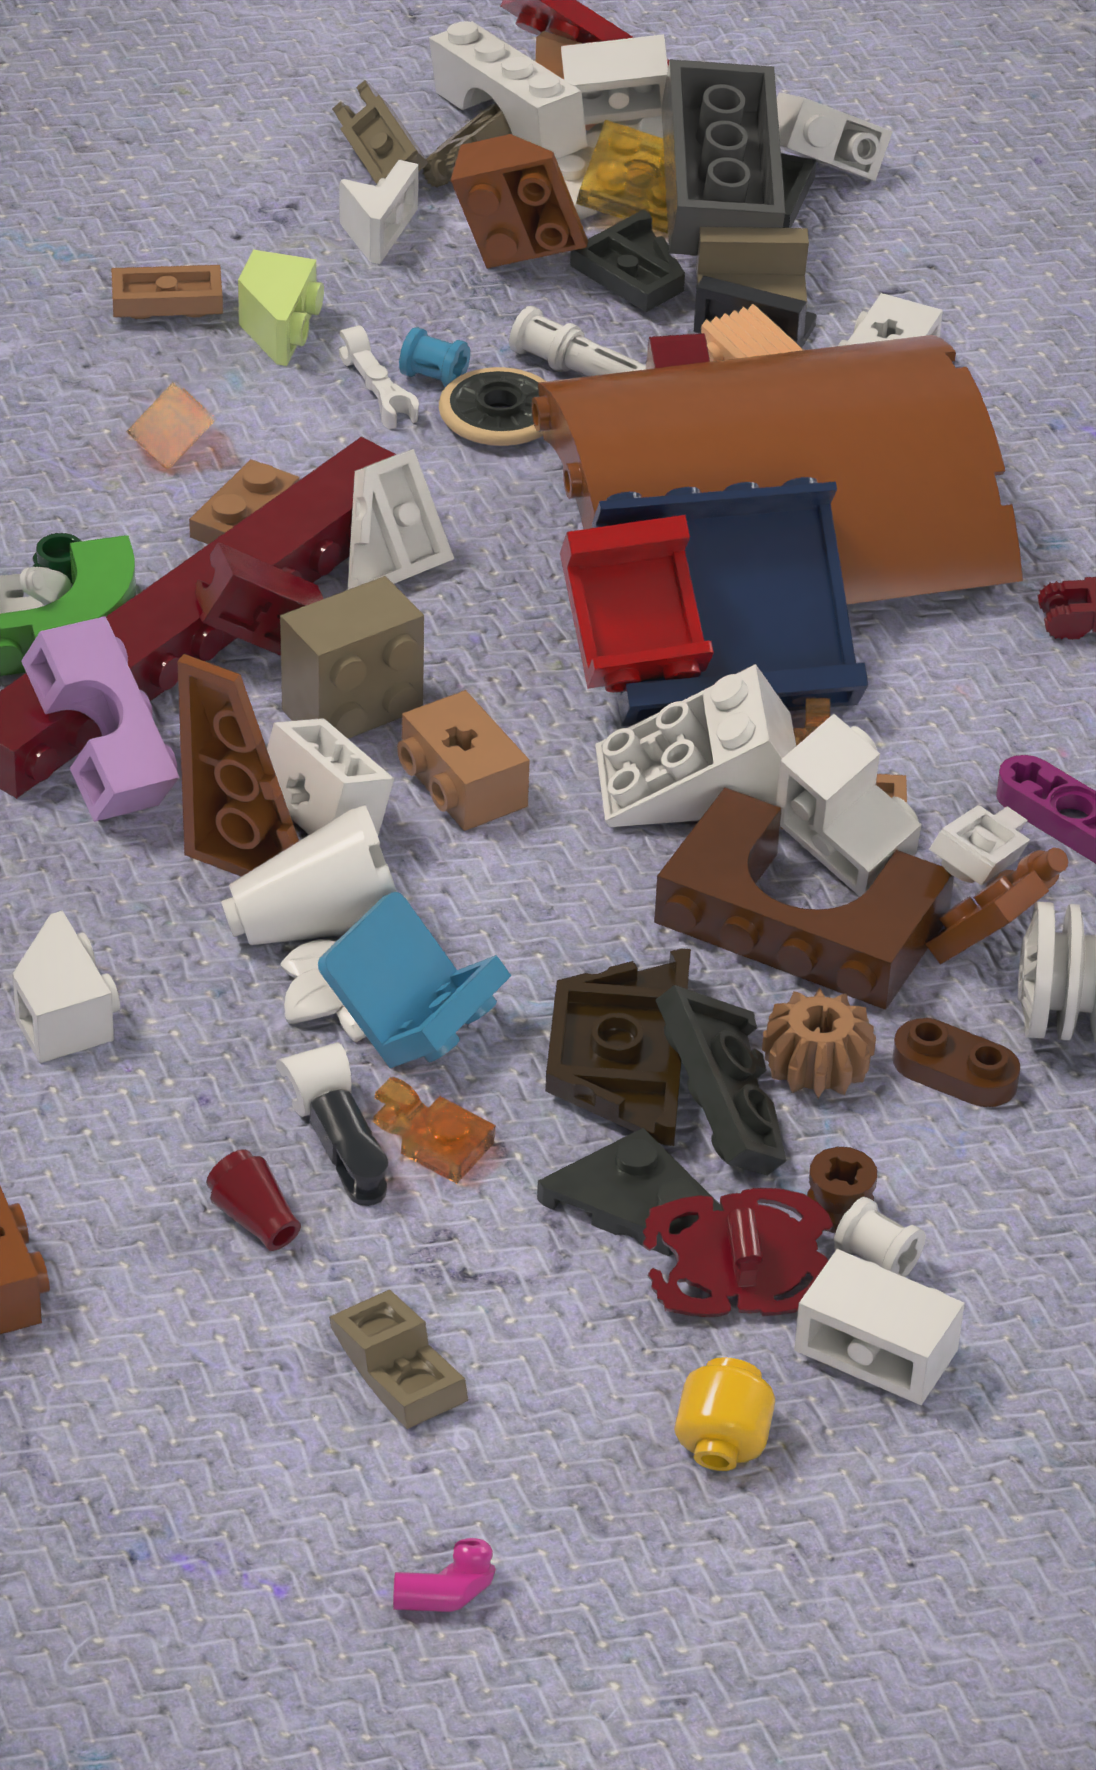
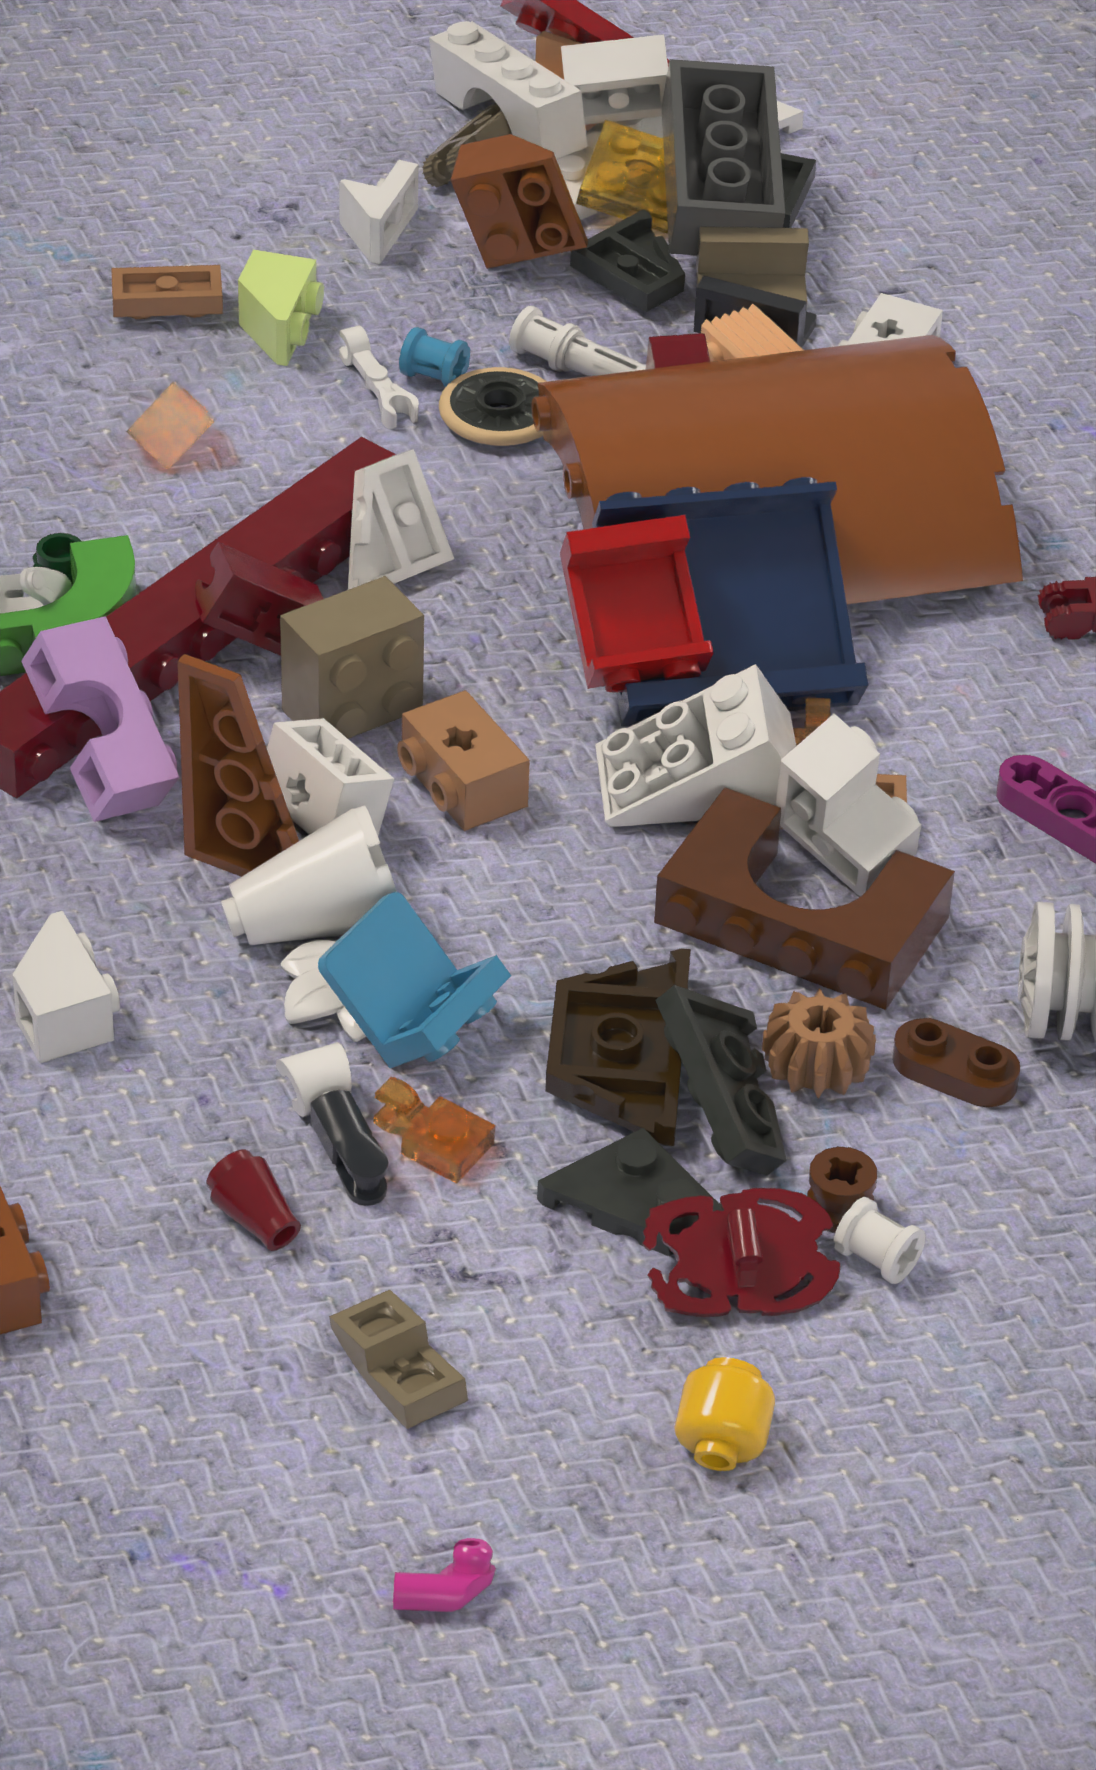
(238, 498): medium nougat plate -> none
(377, 134): dark tan hinge -> none
(831, 136): white slope -> none
(879, 1326): white brick -> none
(980, 844): white hinge -> none
(998, 903): dark orange plate -> none

